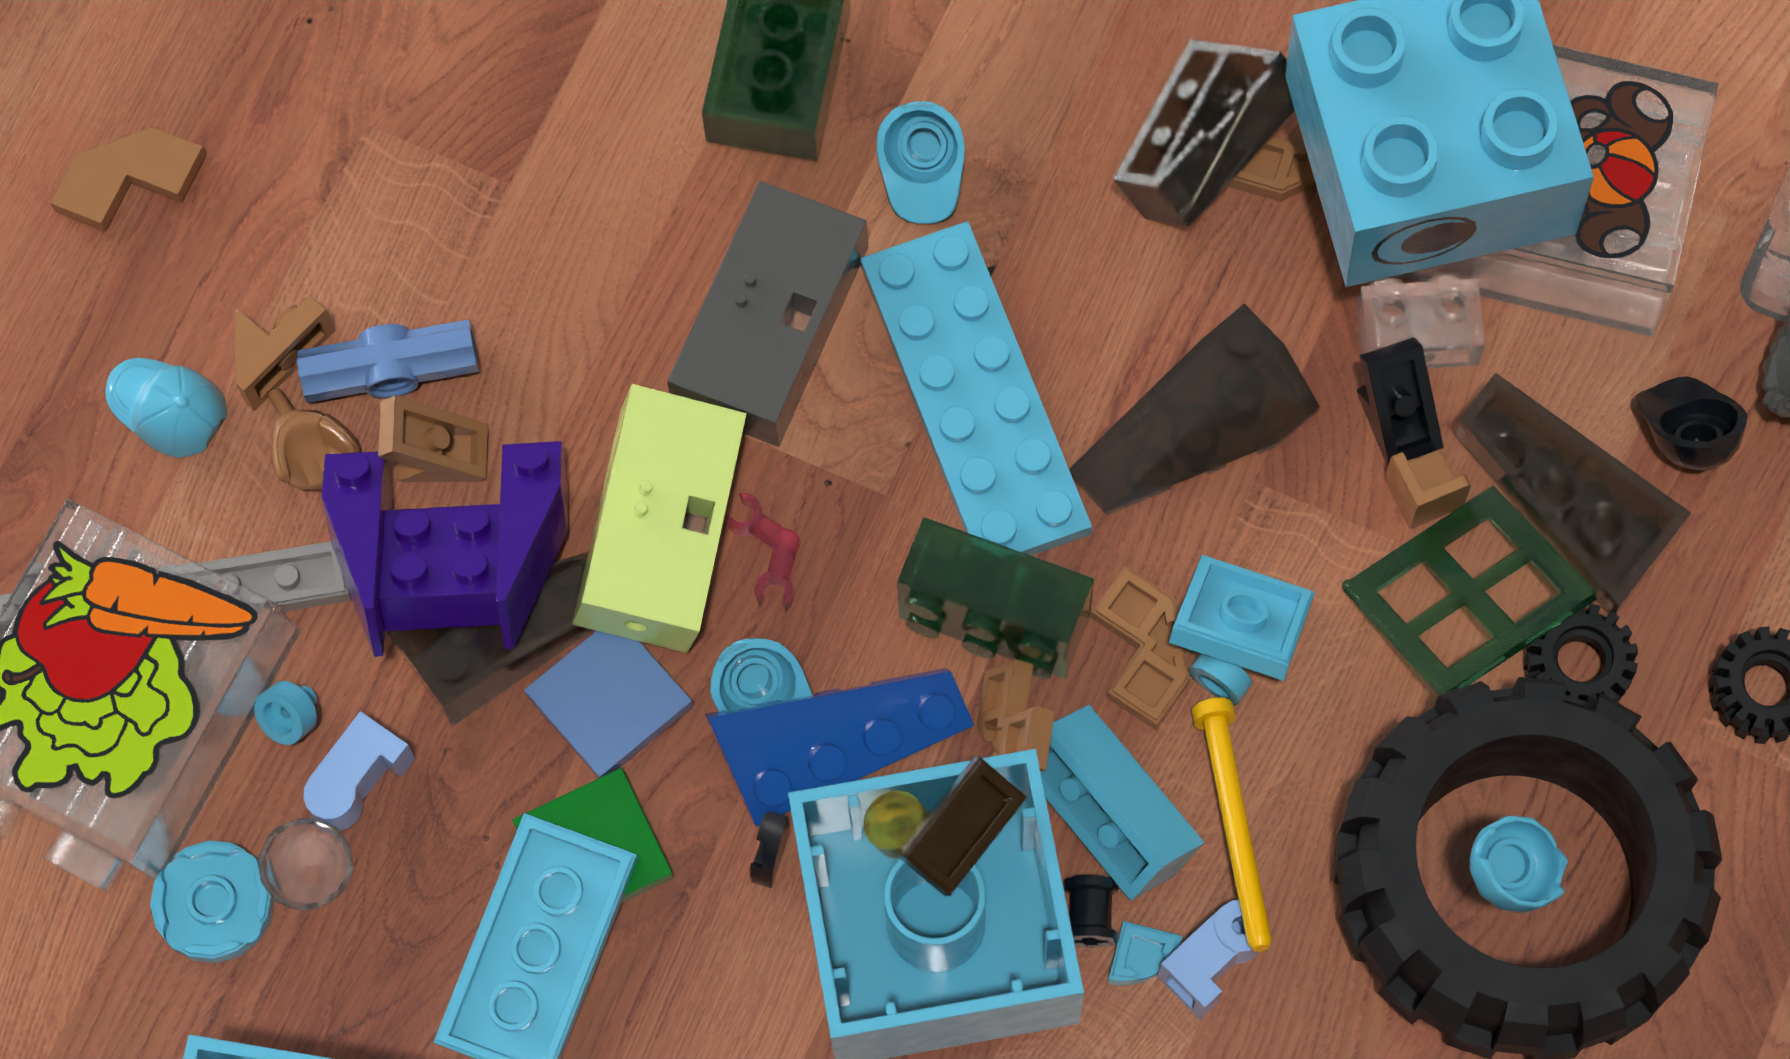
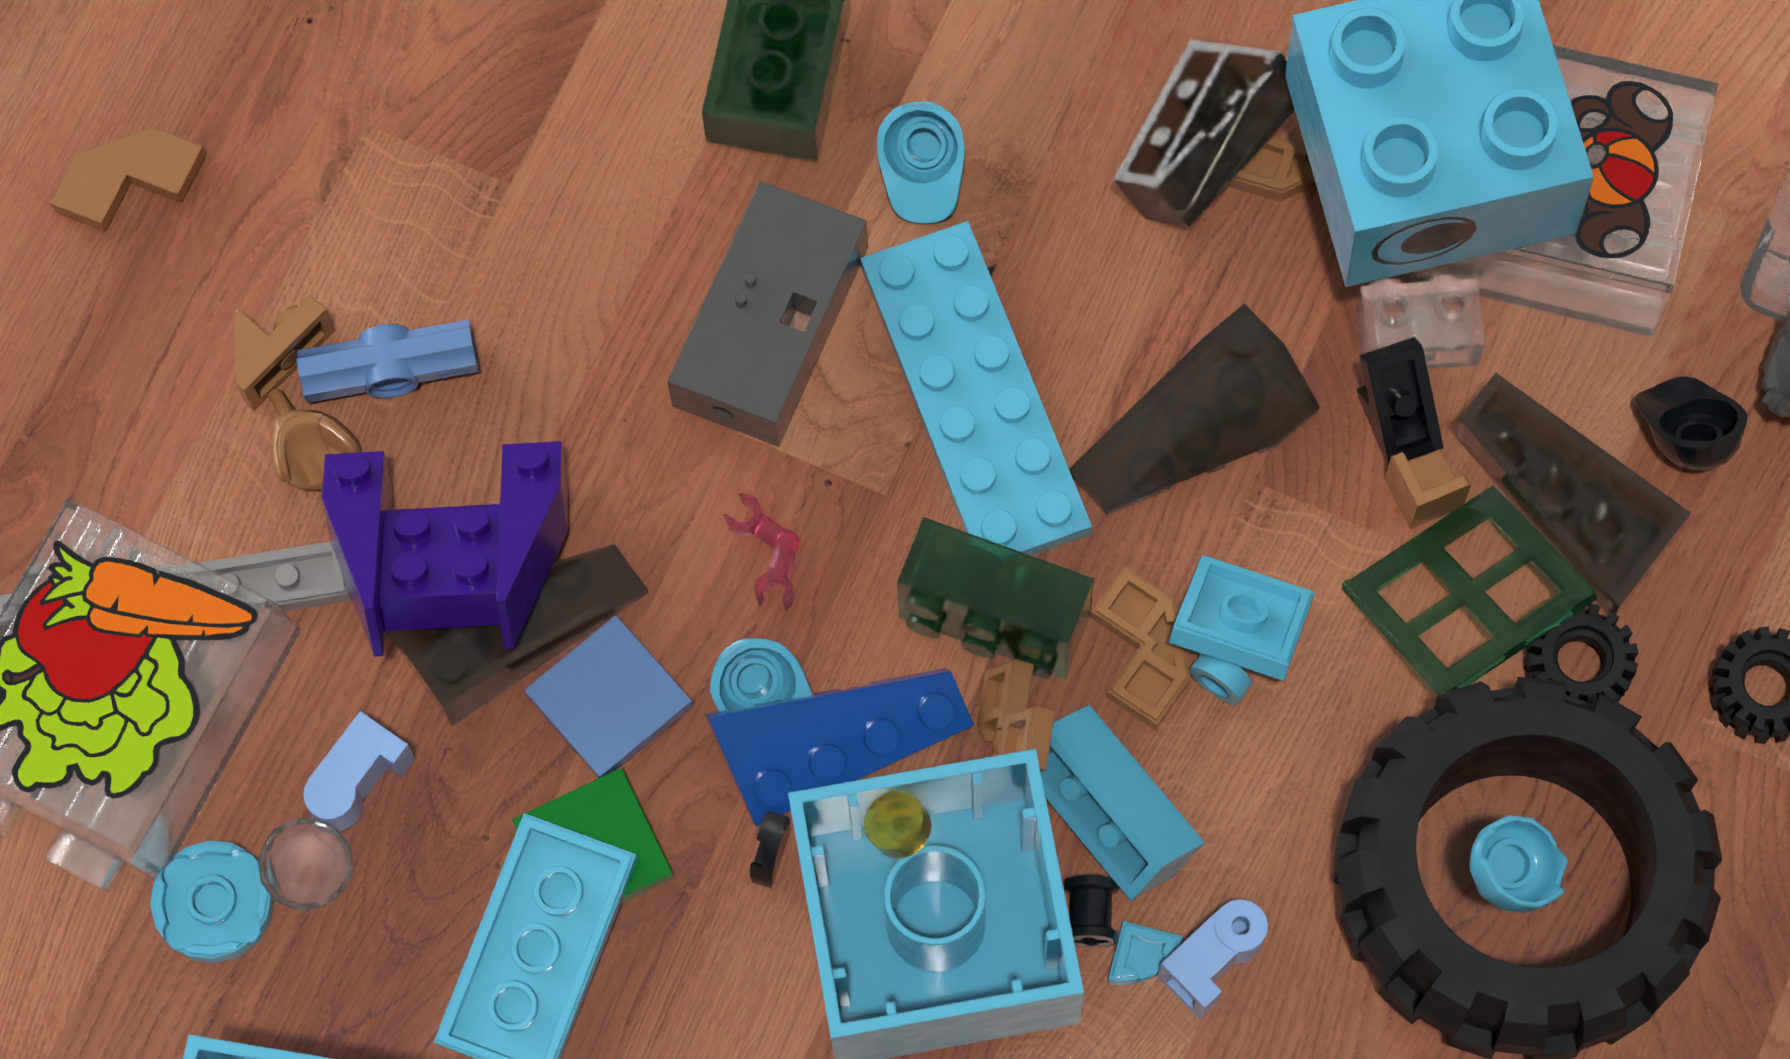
(166, 405): medium azure piece -> none
(286, 712): medium azure tile -> none
(431, 442): medium nougat slope -> none
(659, 519): yellowish green brick -> none
(961, 826): dark brown tile -> none
(1214, 718): yellow bar -> none

